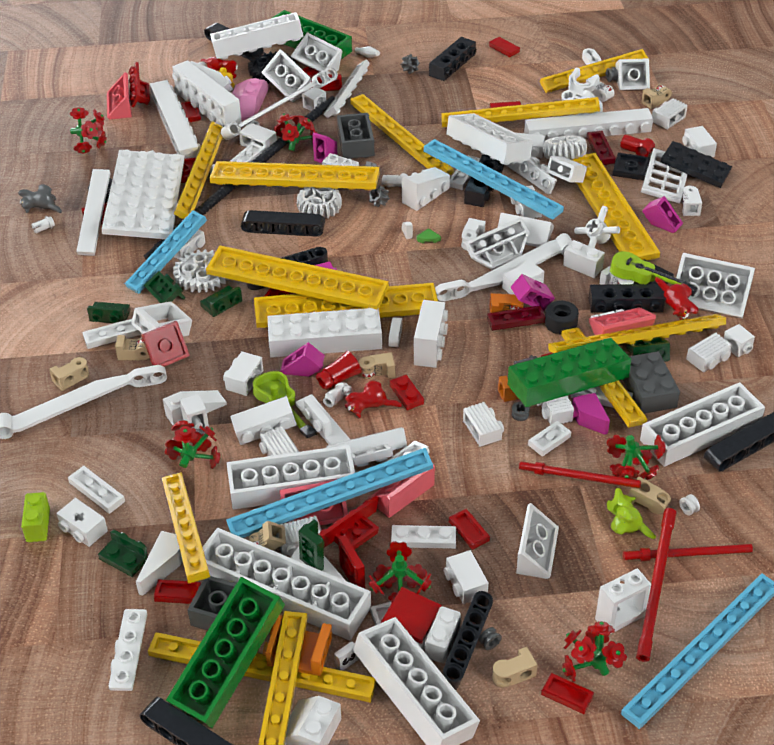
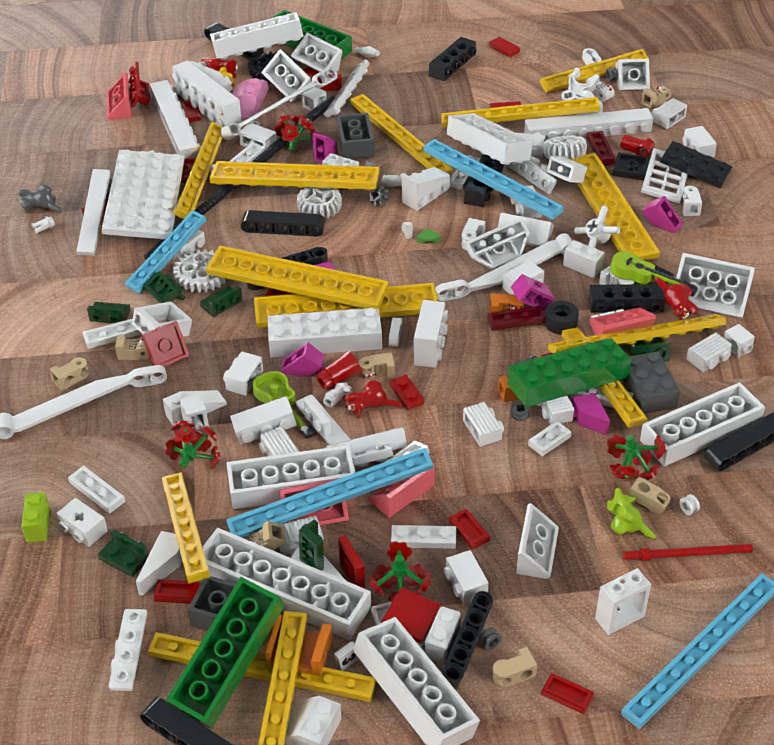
(88, 130): red plant -> none
(354, 525): red bracket -> none
(410, 63): dark grey gear -> none
(541, 468): red bar -> none
(594, 654): red plant -> none
(645, 642): red piece -> none

